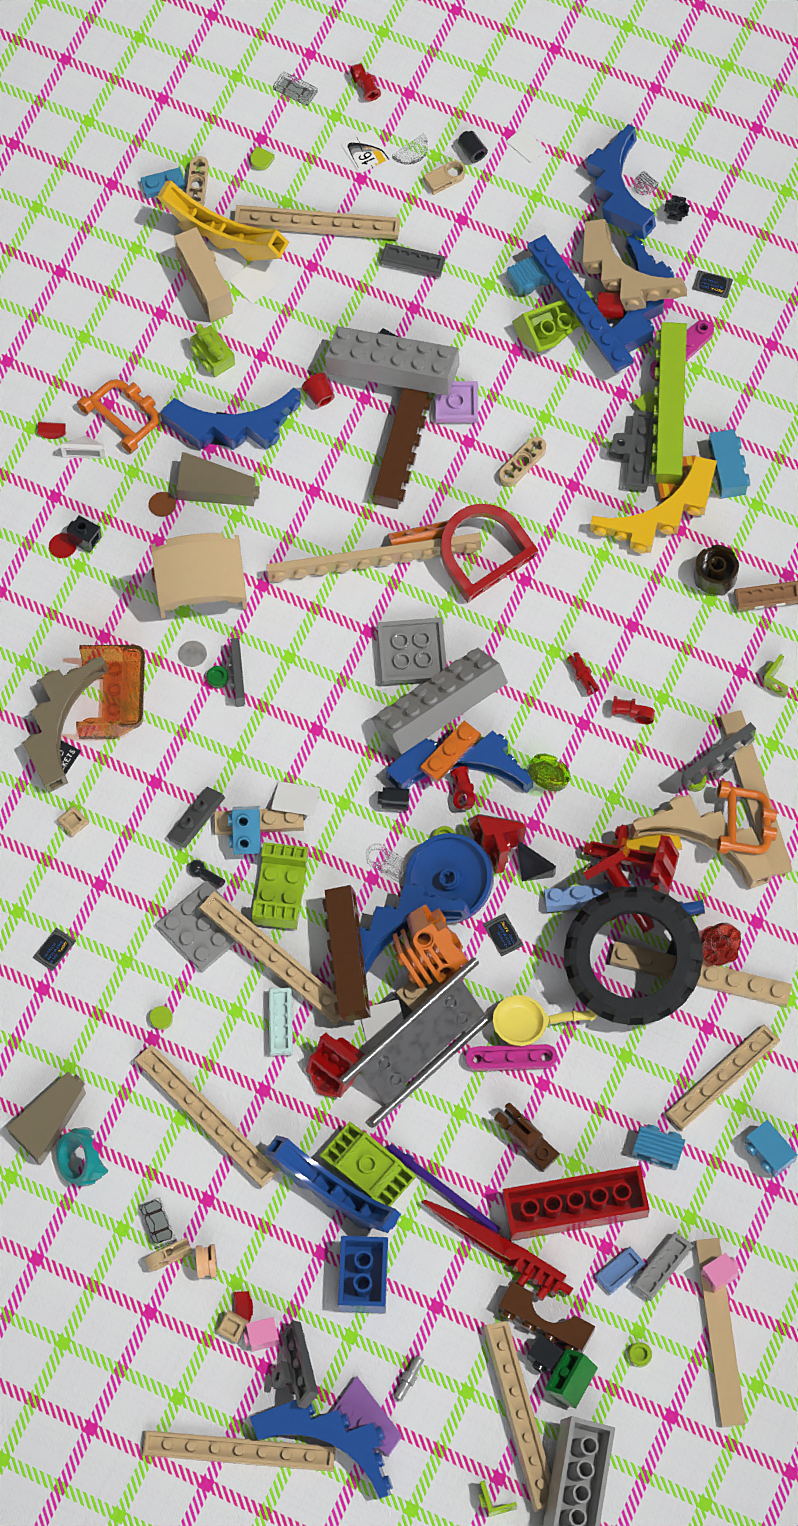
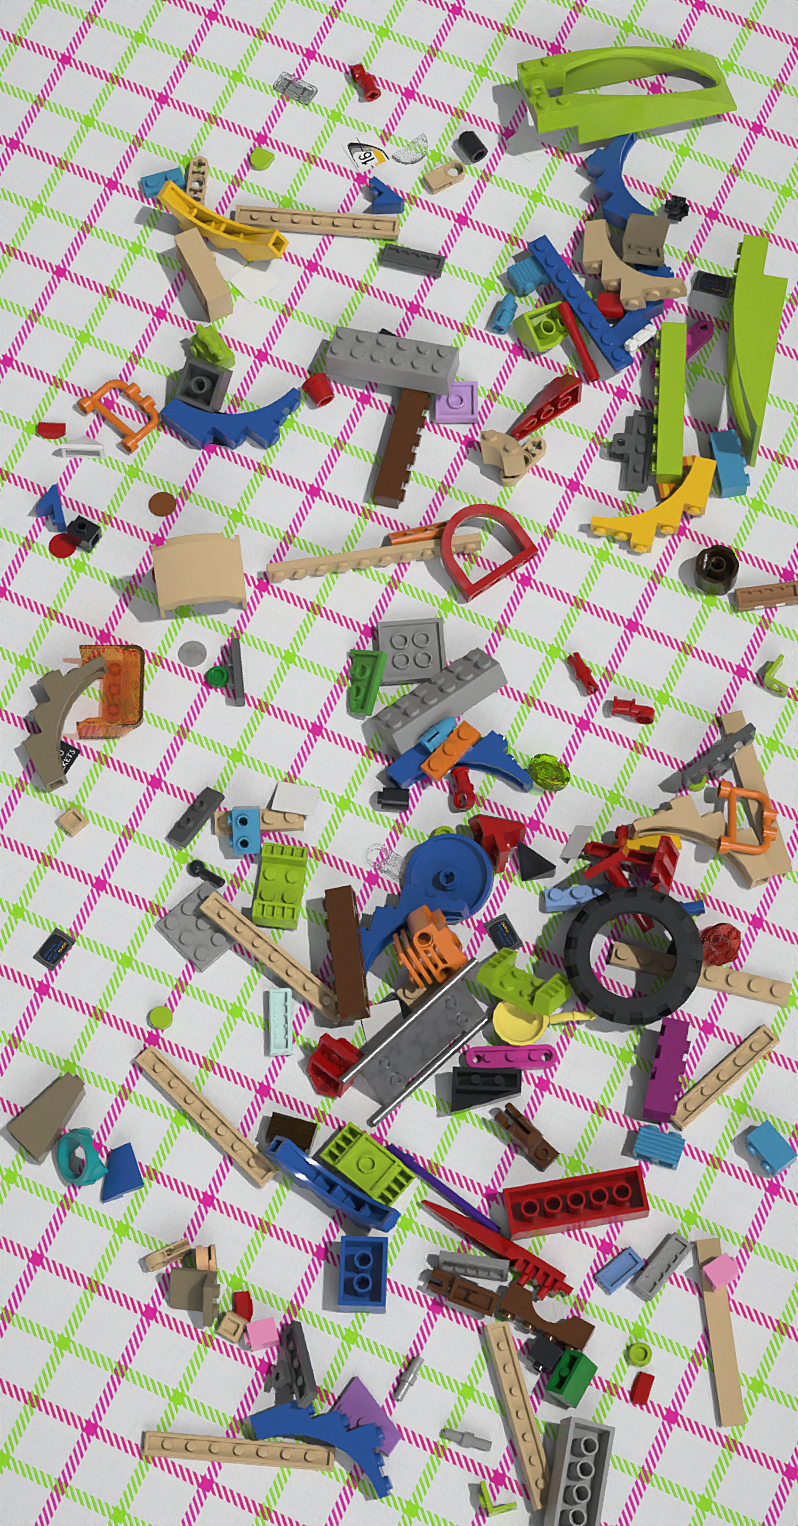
(52, 506): none -> blue slope
(122, 1174): none -> blue slope
(157, 1223): tile -> none
(196, 1292): none -> dark tan bracket
(203, 384): none -> dark grey brick
(214, 483): dark tan slope -> none
(298, 1131): none -> dark brown brick
(367, 676): none -> bright green wing
(385, 199): none -> blue slope
(442, 729): none -> dark azure hinge
(463, 1292): none -> reddish brown plate
(467, 1439): none -> light grey bar
(474, 1265): none -> light grey plate
(482, 1087): none -> black wedge
(503, 452): none -> tan brick
(504, 314): none -> dark azure hinge
(522, 988): none -> lime plate
(556, 399): none -> red wedge
(569, 321): none -> red piece
(576, 842): none -> white sticker
(615, 115): none -> lime windscreen
(640, 338): none -> white axle
(641, 1388): none -> red piece
(644, 240): none -> dark tan bracket
(645, 184): clear tile -> none
(646, 402): lime tile -> none
(666, 1069): none -> magenta wedge
(752, 339): none -> lime windscreen

